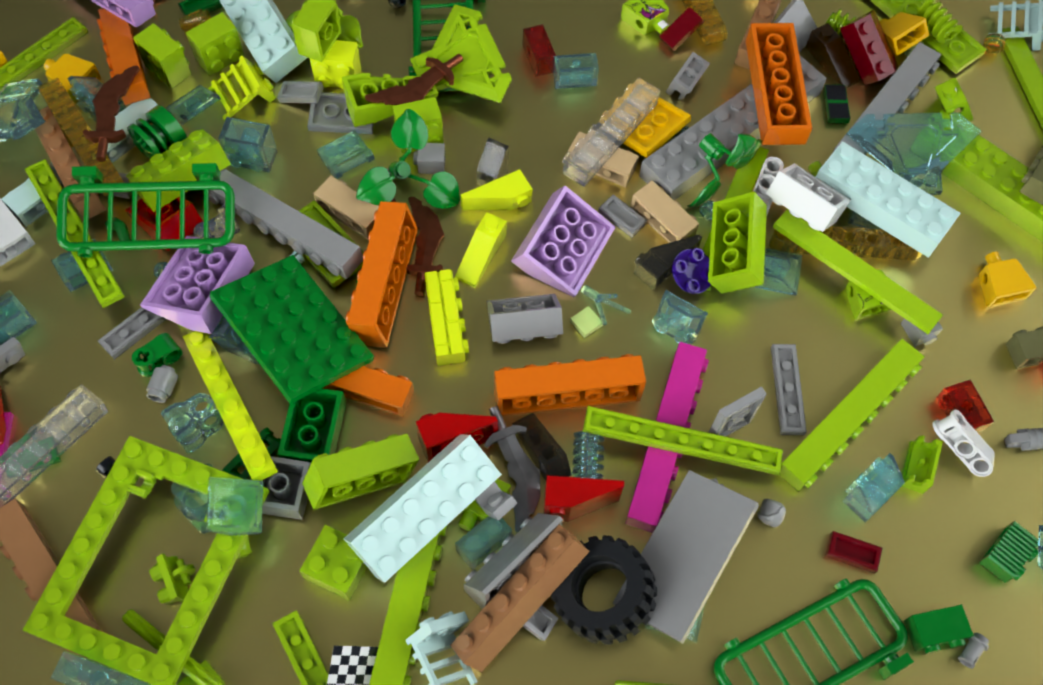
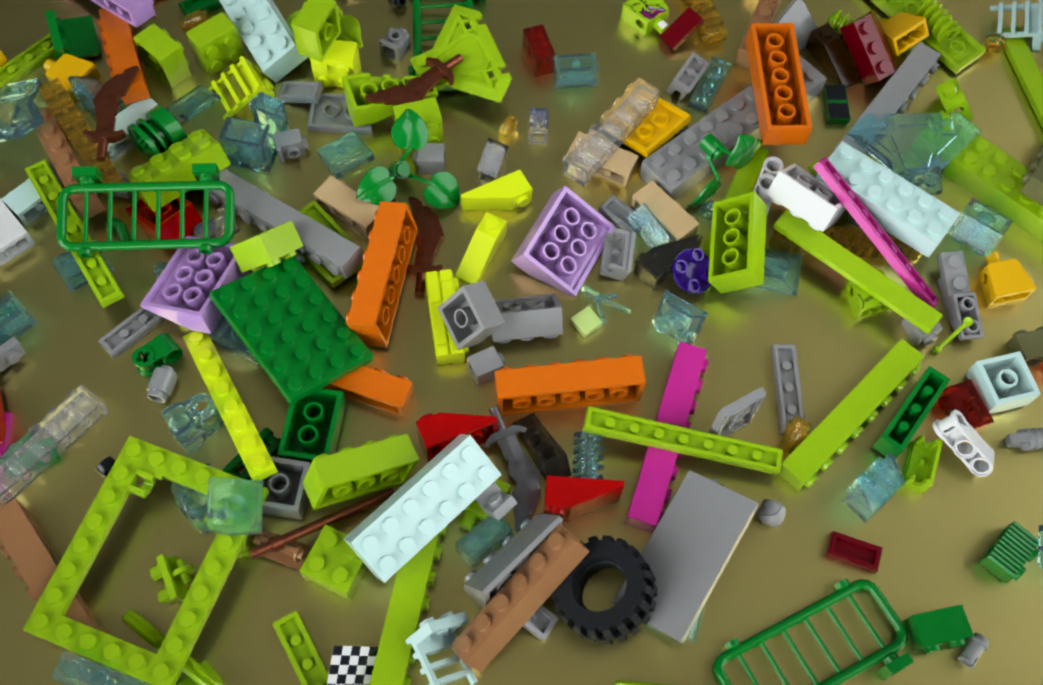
(73, 36): none -> green bracket
(267, 247): none -> lime brick
(270, 112): none -> clear light blue brick
(277, 542): none -> copper bar
(290, 144): none -> light grey brick
(292, 554): none -> medium nougat hinge
(397, 40): none -> light grey brick
(471, 315): none -> light grey brick
(484, 364): none -> light grey brick
(508, 126): none -> clear yellow tile
(538, 125): none -> clear leg
(618, 254): none -> light grey hinge
(648, 226): none -> clear light blue plate
(709, 85): none -> clear light blue plate
(794, 434): none -> clear yellow cone
(875, 232): none -> dark pink tile
(911, 413): none -> green brick
(957, 295): none -> light grey slope
(967, 322): none -> lime hinge
(979, 228): none -> clear light blue brick
(1003, 382): none -> light aqua brick

